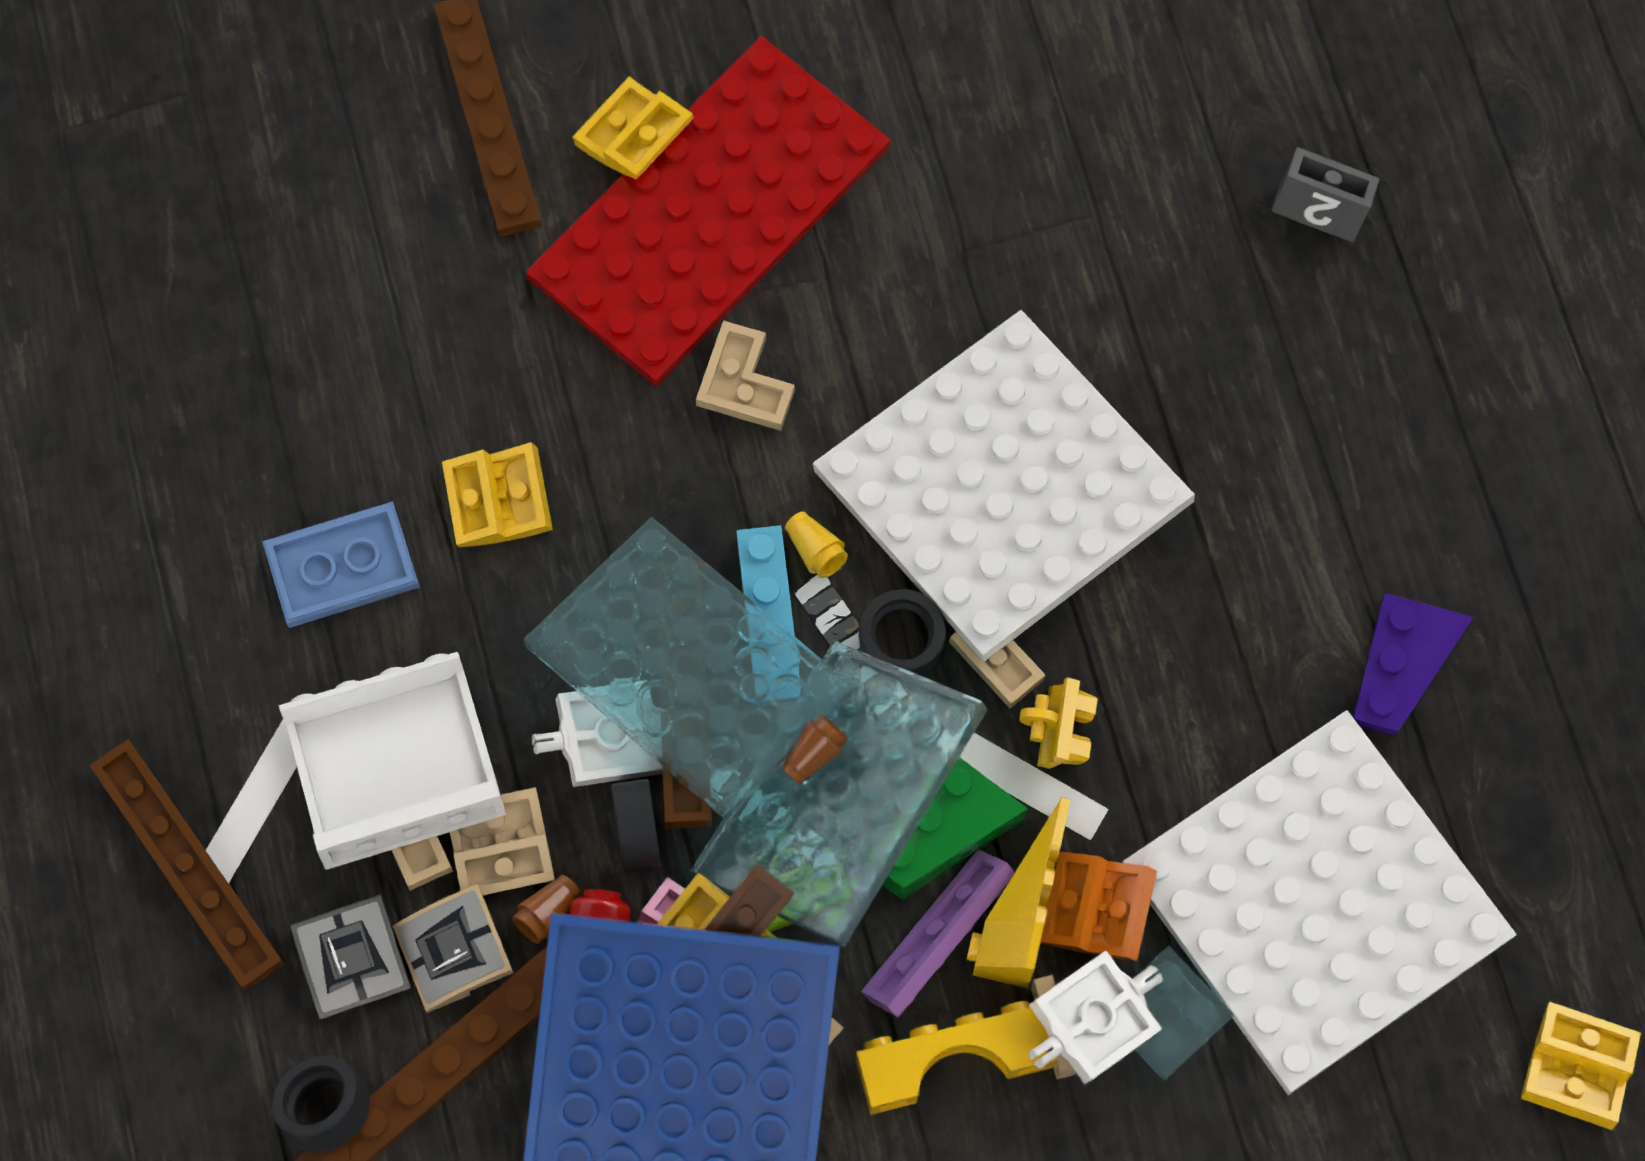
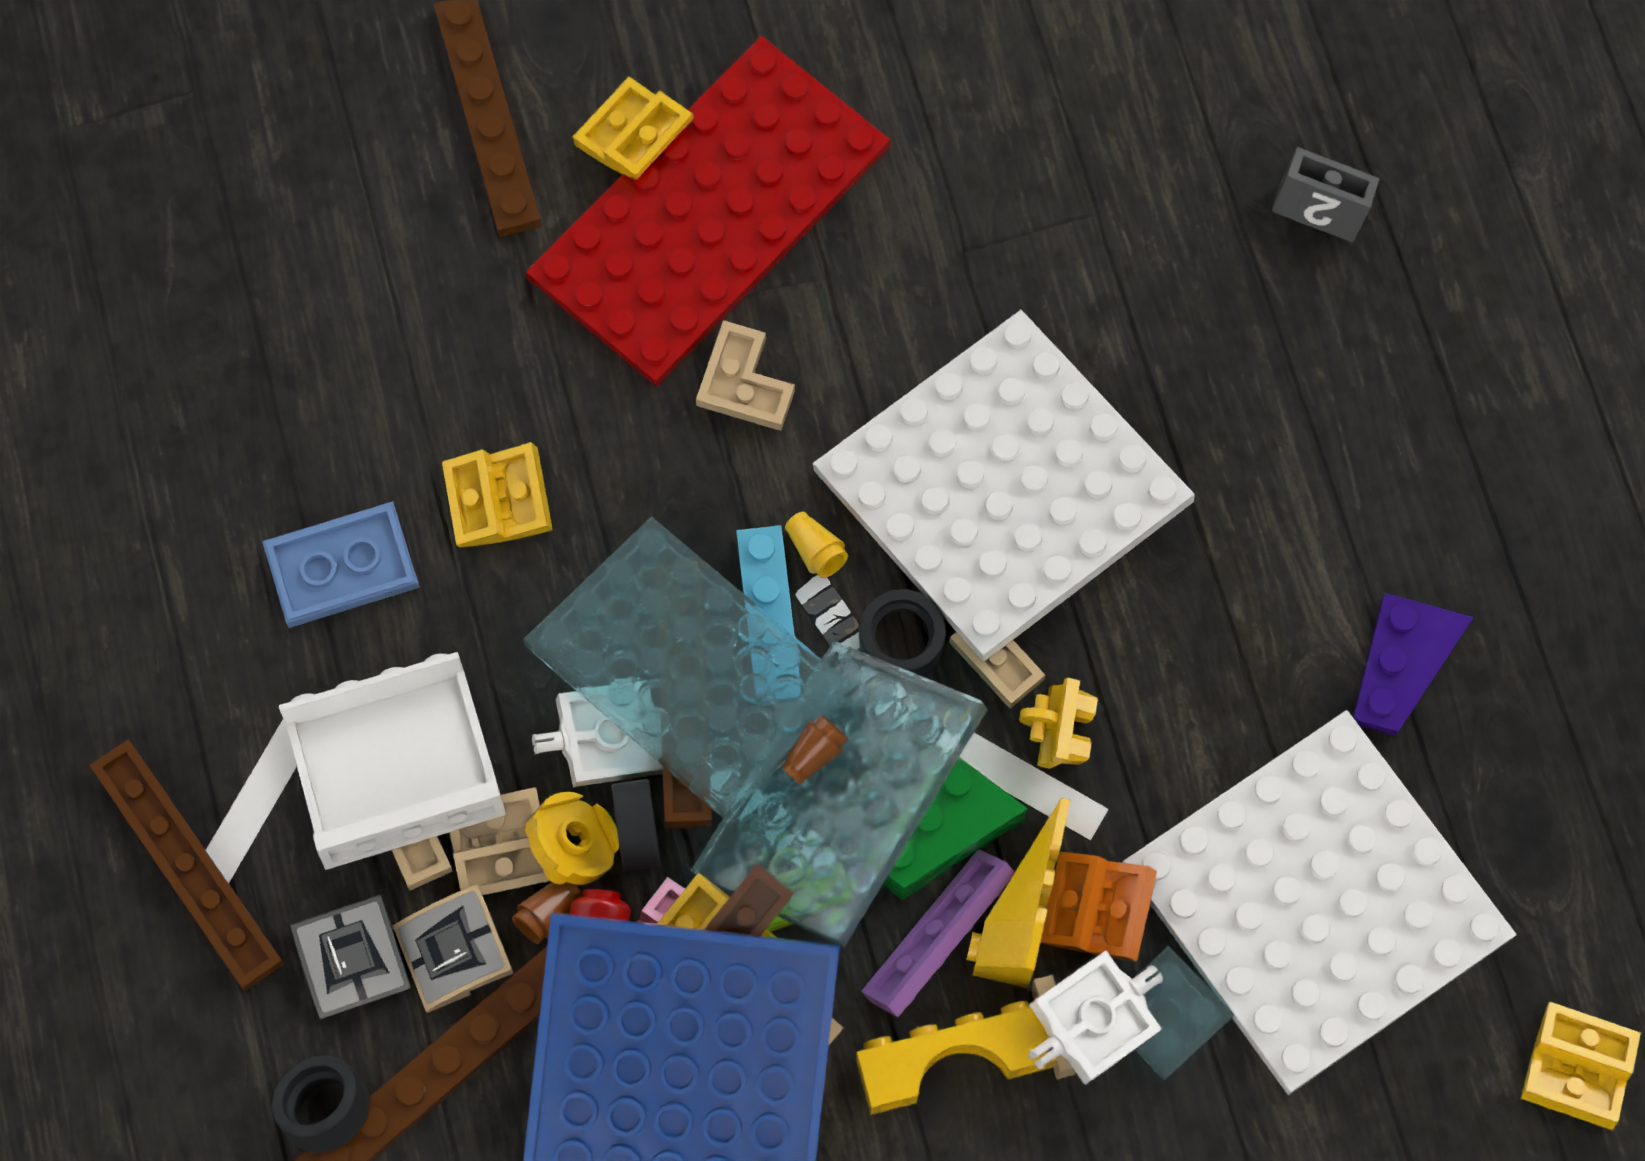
(554, 851): none -> yellow plate

